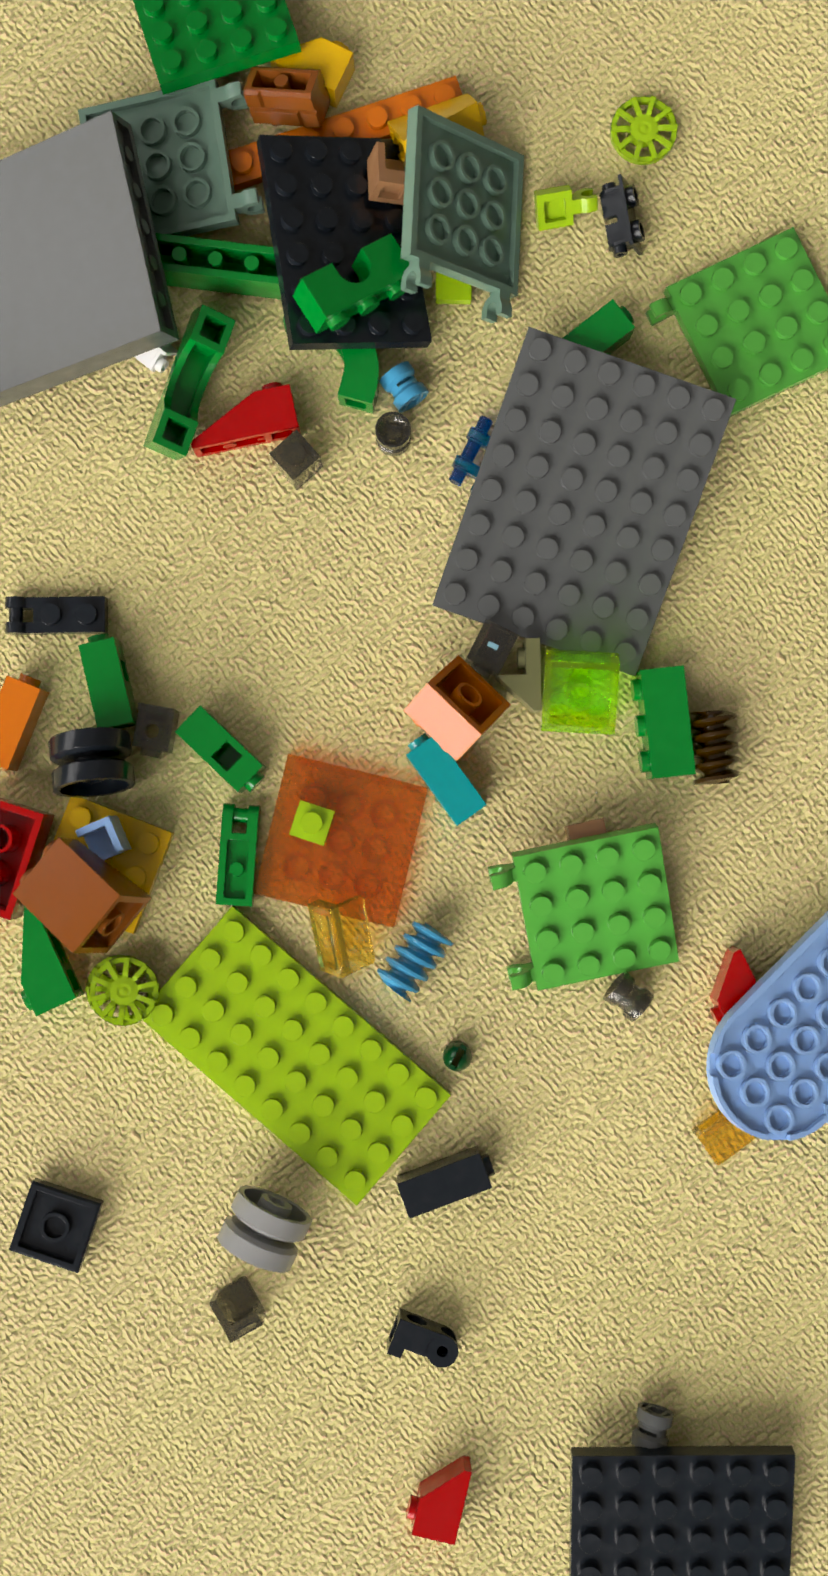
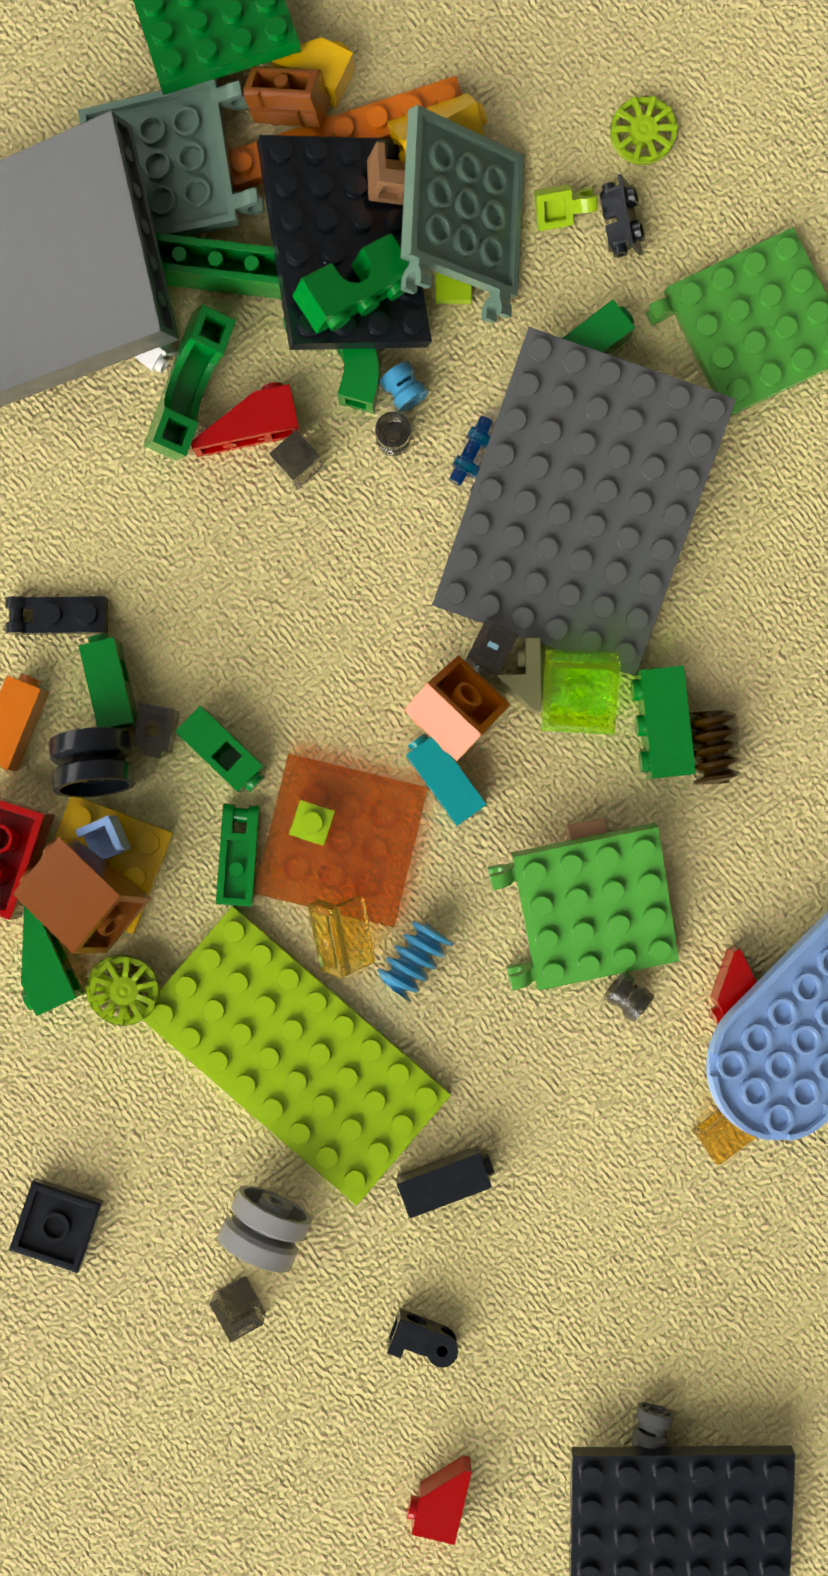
(450, 1052): dark green hinge -> none

